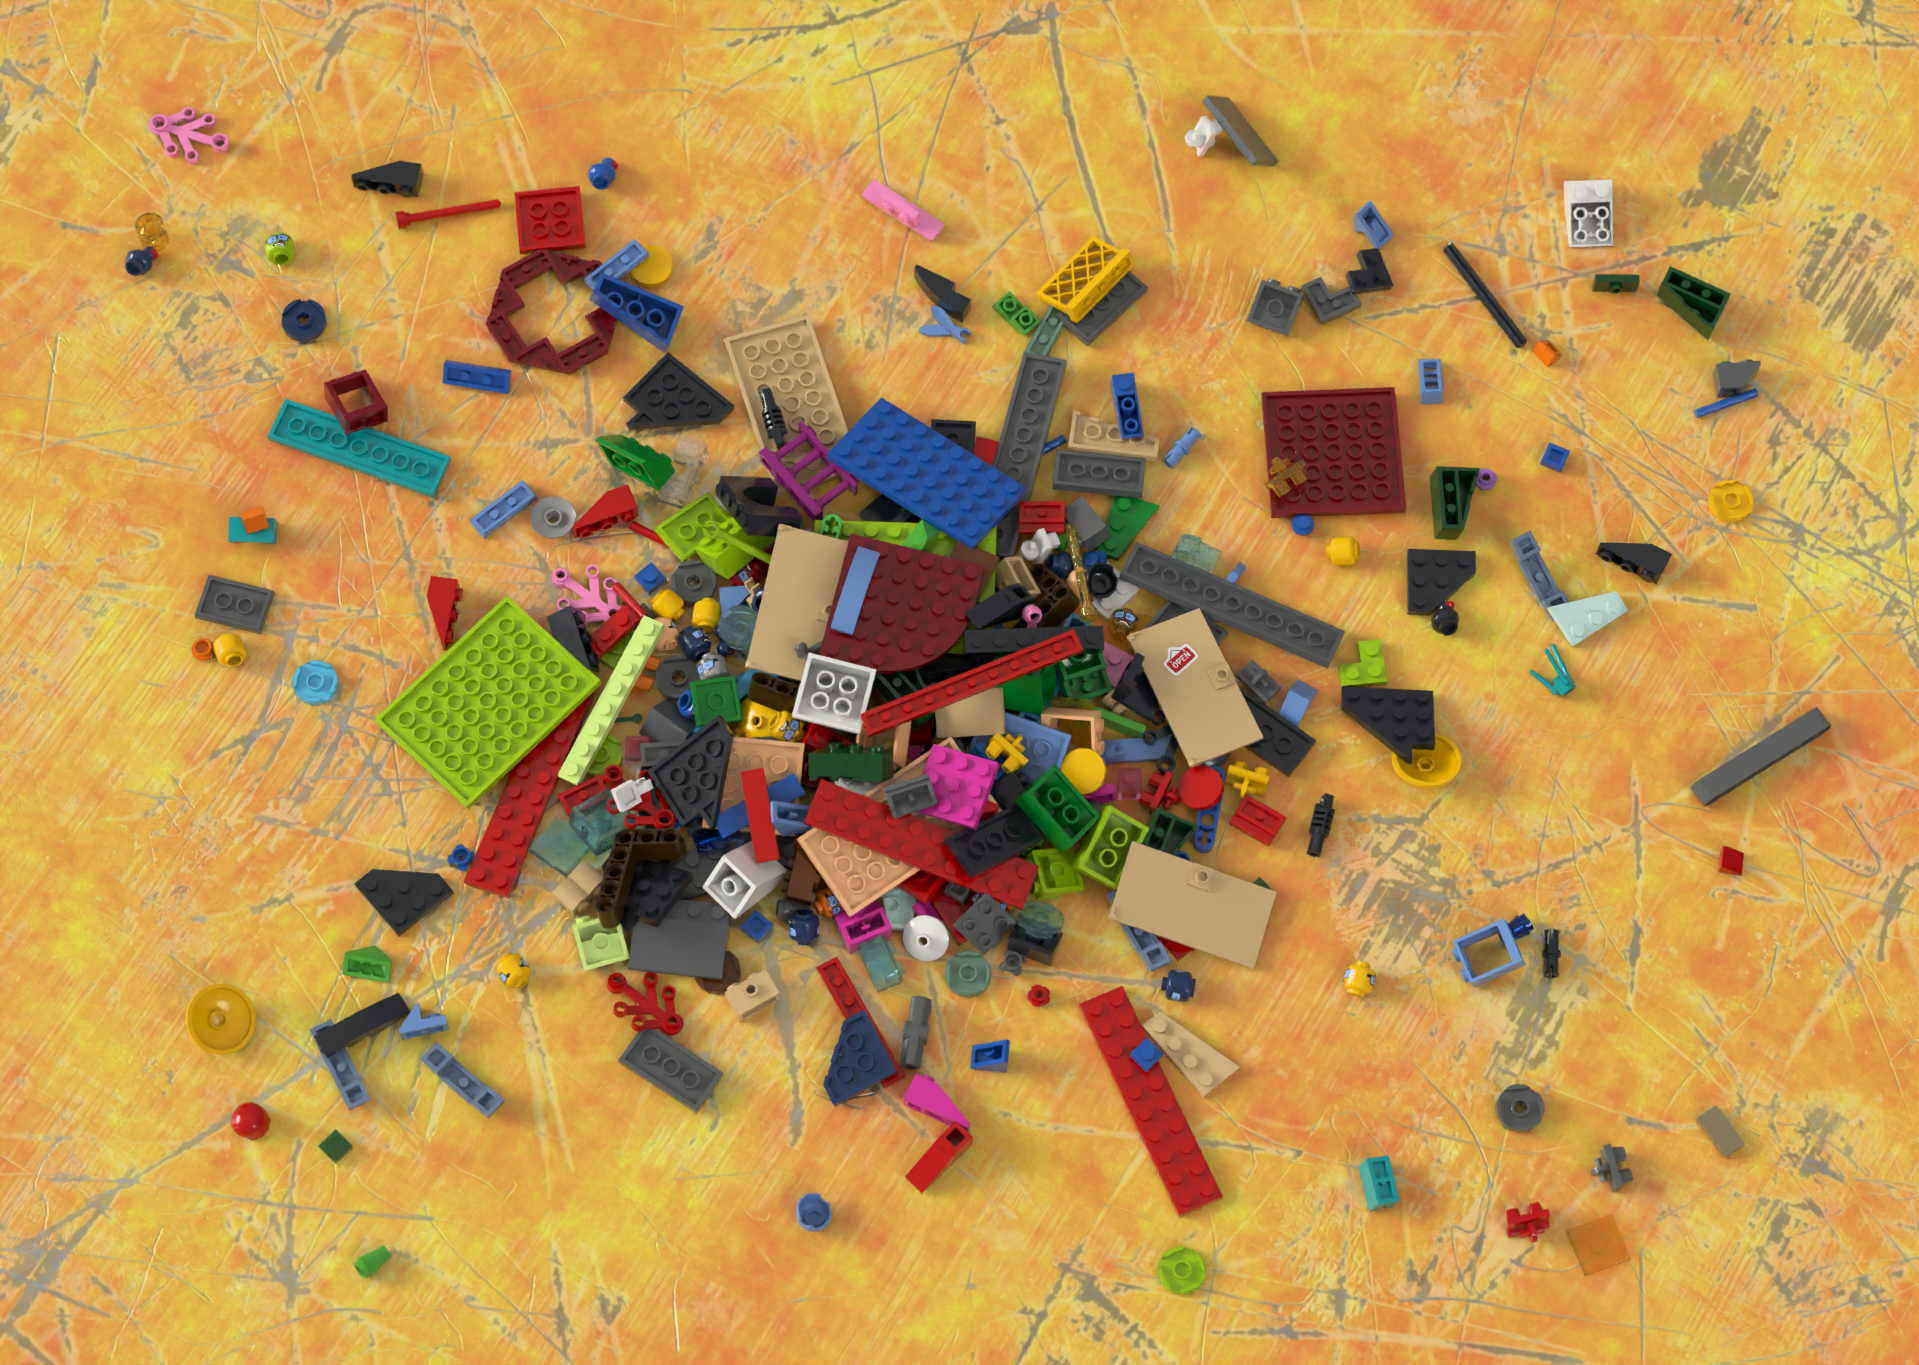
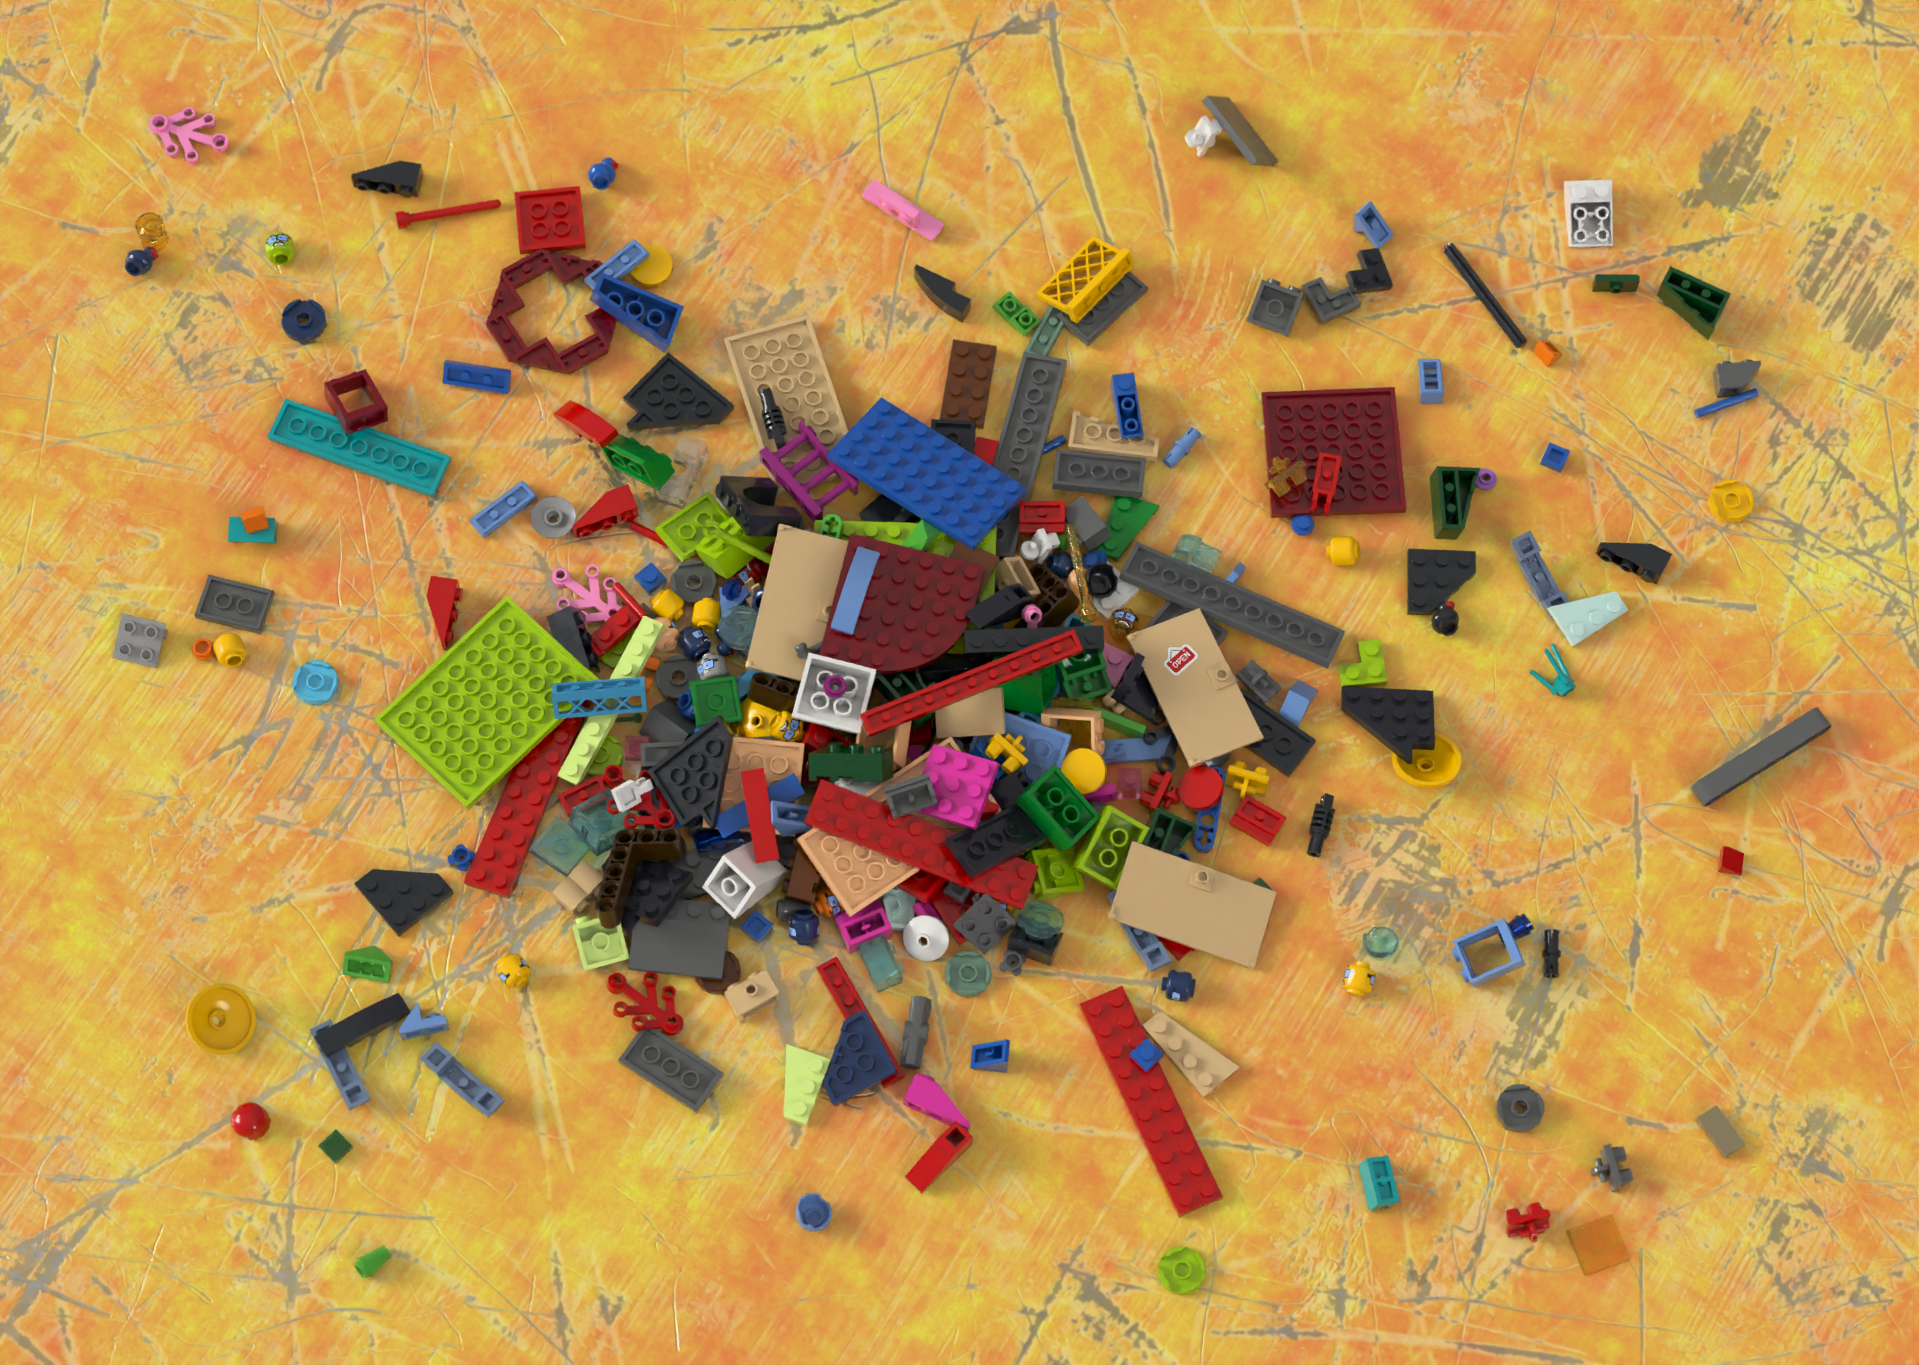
(139, 640): none -> light grey hinge
(586, 423): none -> red slope
(597, 690): none -> dark azure fence
(731, 589): none -> clear blue plate
(803, 1082): none -> yellowish green wing
(835, 680): none -> magenta plate
(945, 328): medium blue piece -> none
(968, 382): none -> reddish brown plate
(1043, 1000): red plate -> none
(1325, 480): none -> red hinge
(1380, 943): none -> clear light blue hair

